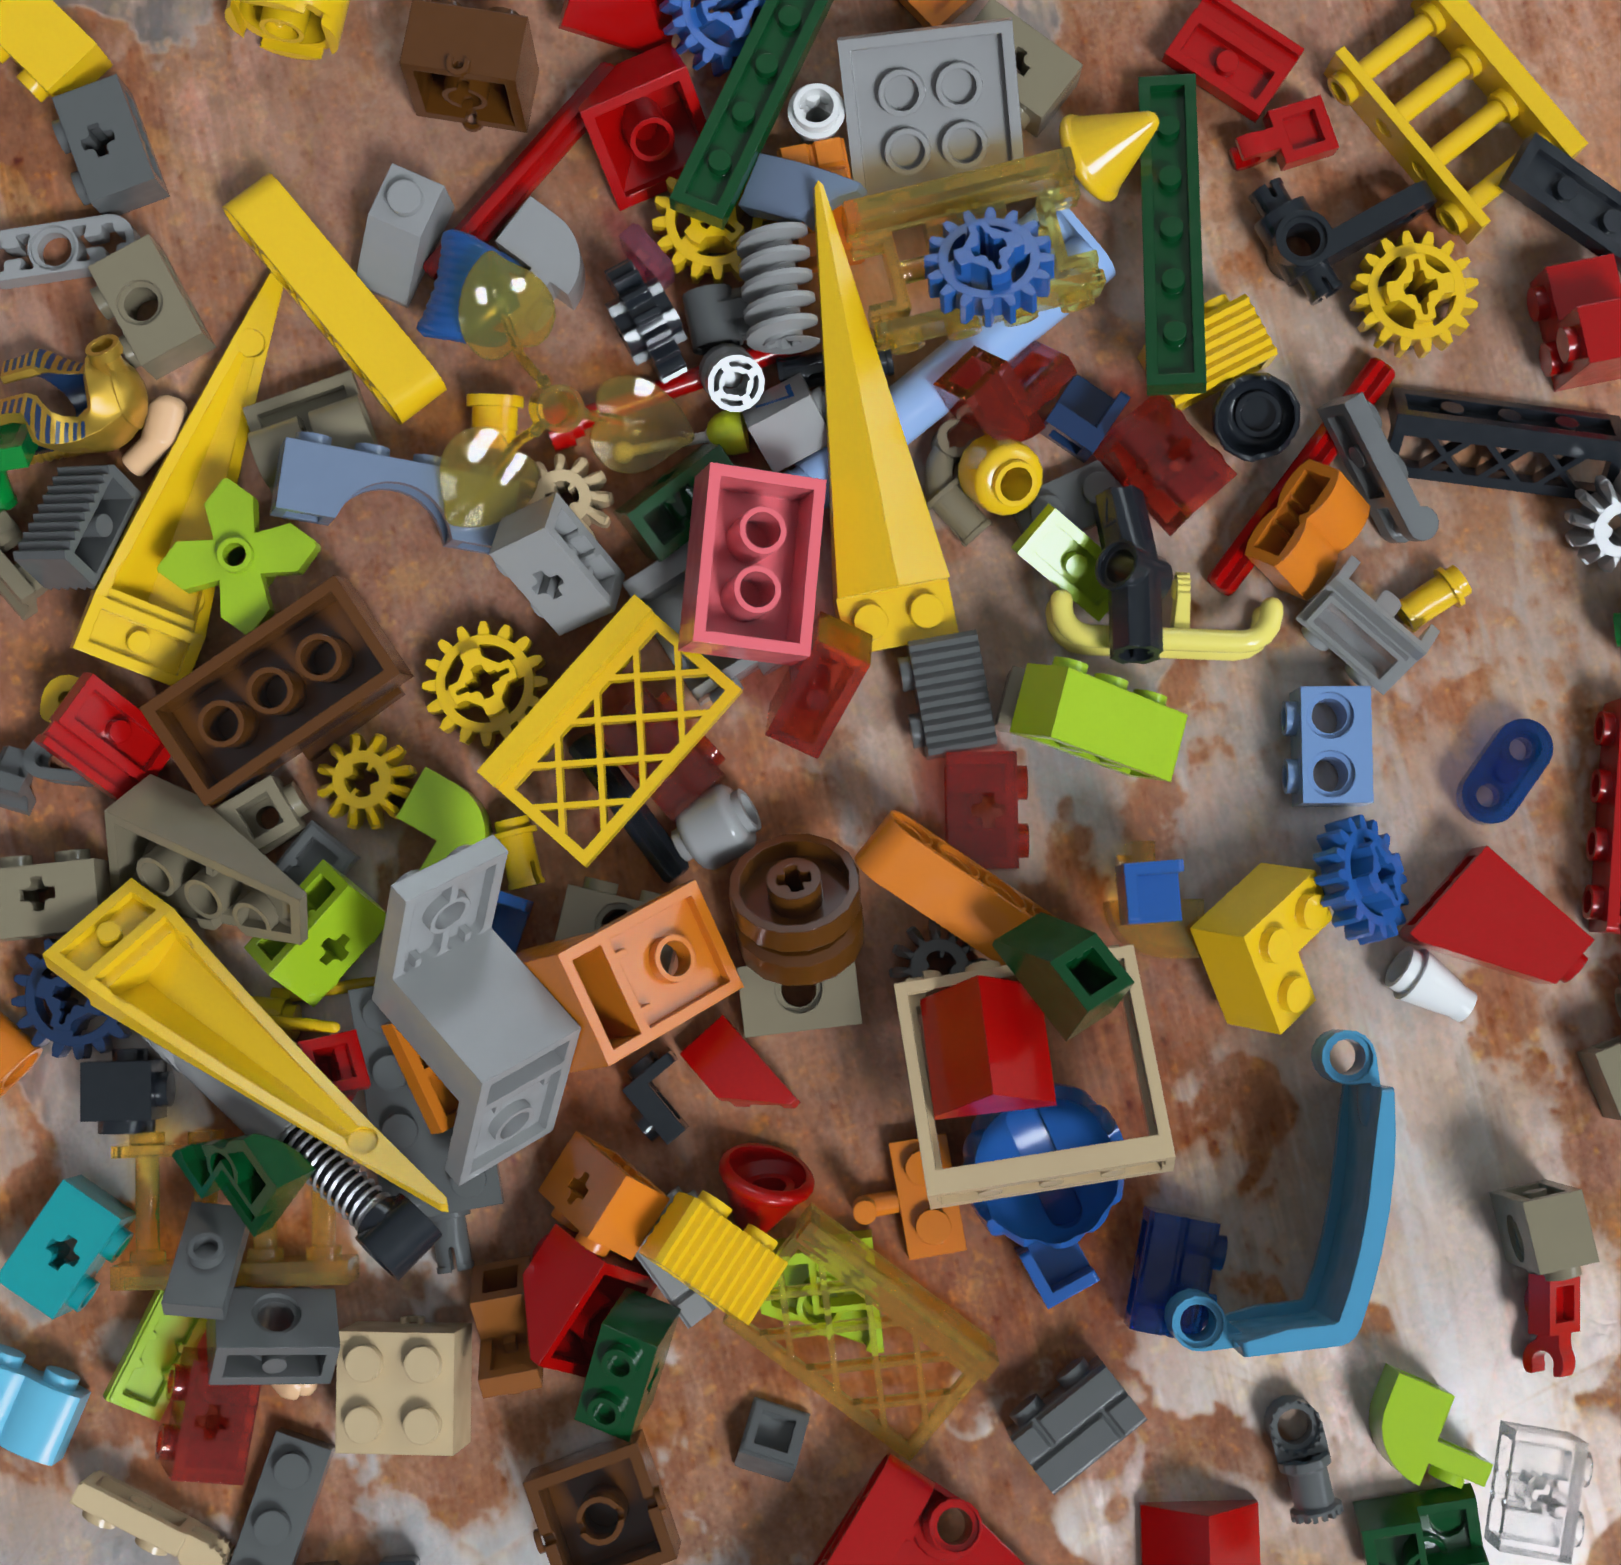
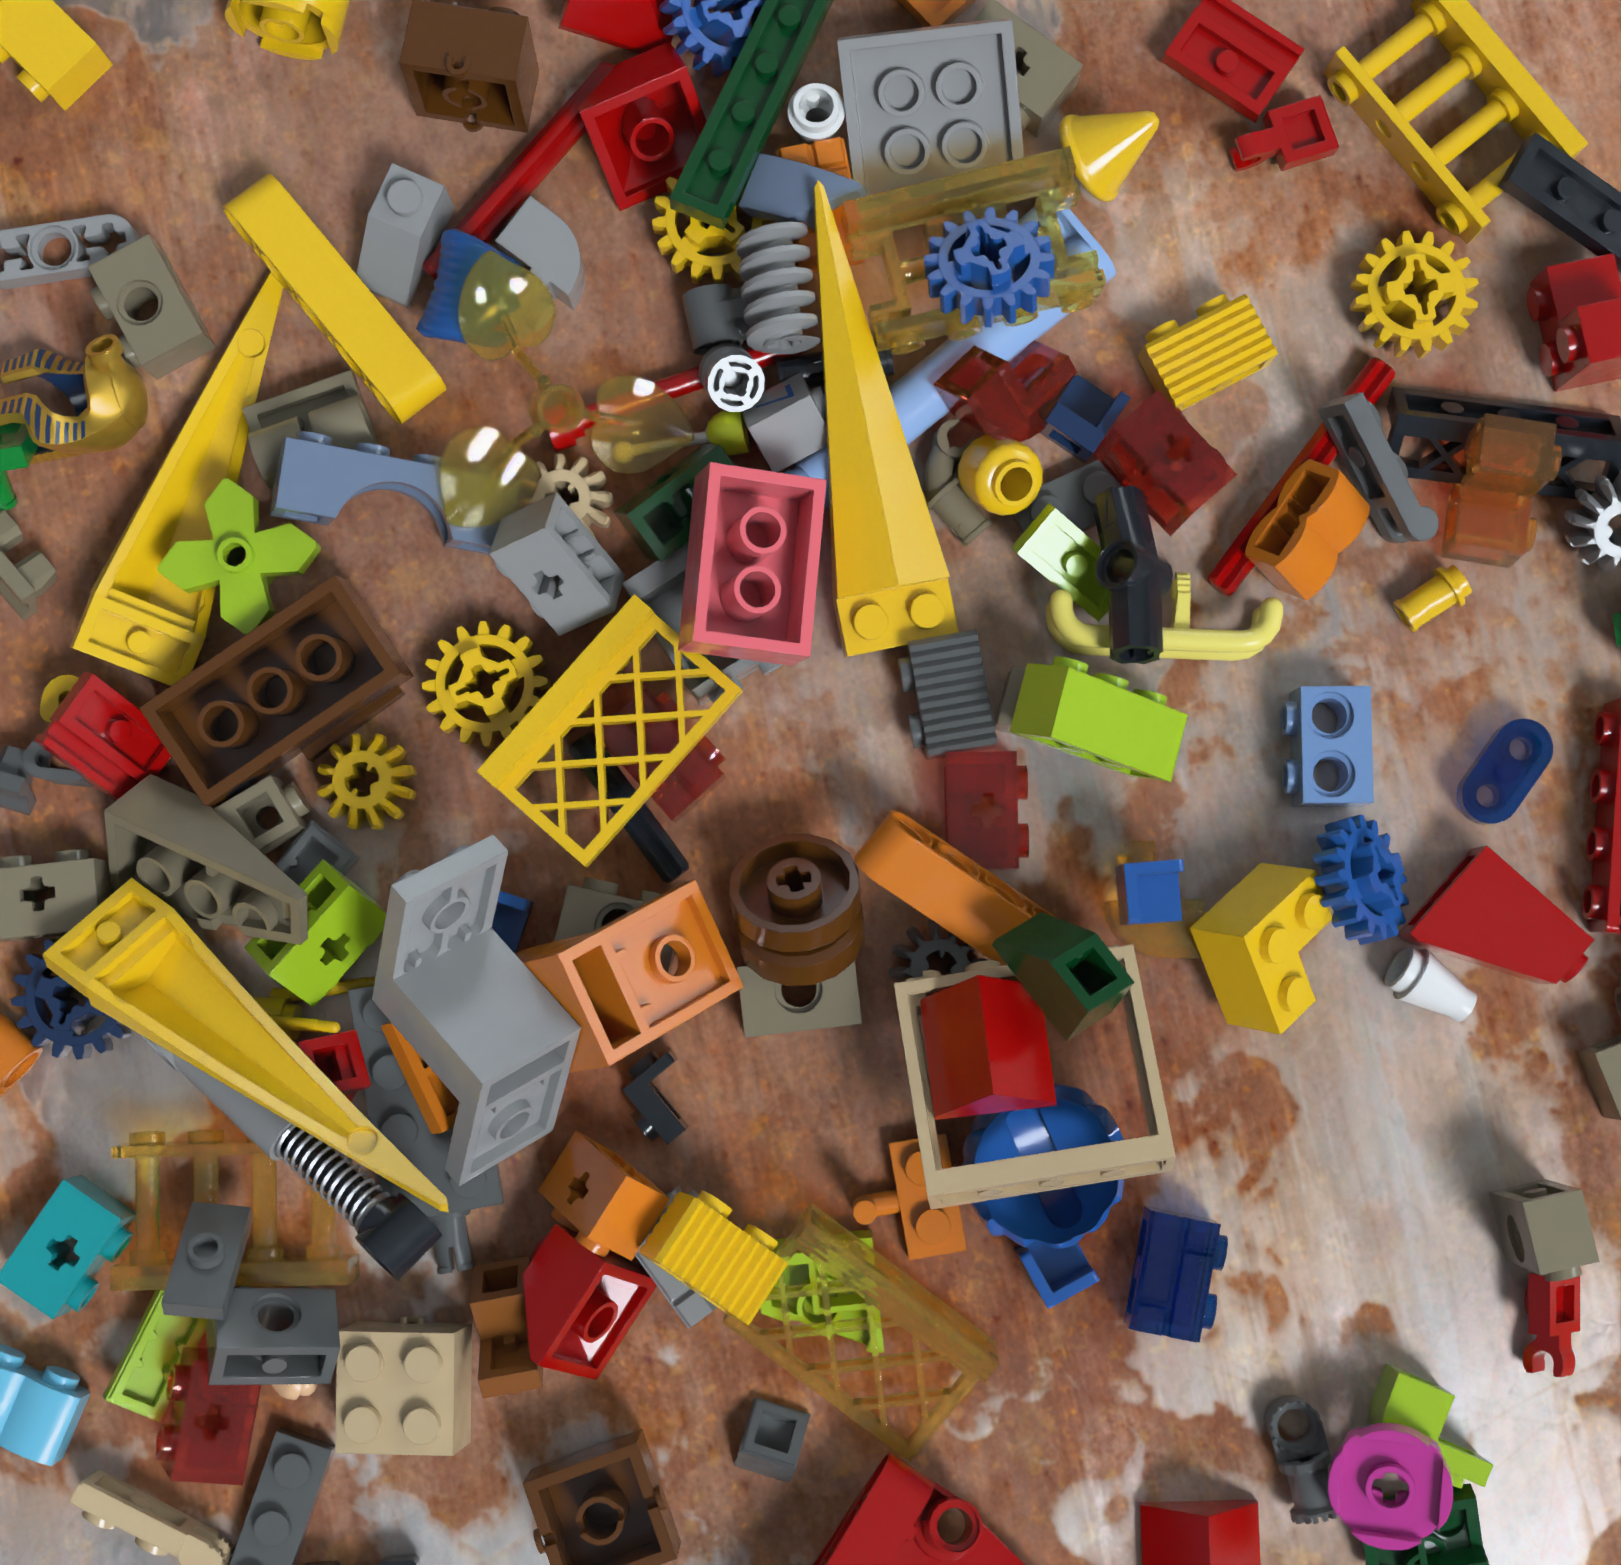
(77, 526): dark grey brick -> none
(108, 116): dark grey brick -> none
(126, 1092): black brick -> none
(160, 430): light nougat arm -> none
(253, 1173): dark green slope -> none
(445, 814): lime brick -> none
(496, 412): yellow piece -> none
(522, 859): yellow pin -> none
(627, 1364): dark green brick -> none
(646, 321): black gear -> none
(647, 255): clear pink tile -> none
(717, 827): light grey head -> none
(735, 1069): red slope -> none
(763, 1183): red hat -> none
(819, 687): clear red brick -> none
(1073, 1422): dark grey brick -> none
(1172, 239): dark green plate -> none
(1255, 416): black hair -> none
(1294, 218): black piece -> none
(1350, 1235): dark azure panel -> none
(1363, 631): light grey window -> none
(1415, 1511): none -> dark pink plate
(1492, 505): none -> clear orange brick
(1526, 1462): clear brick -> none

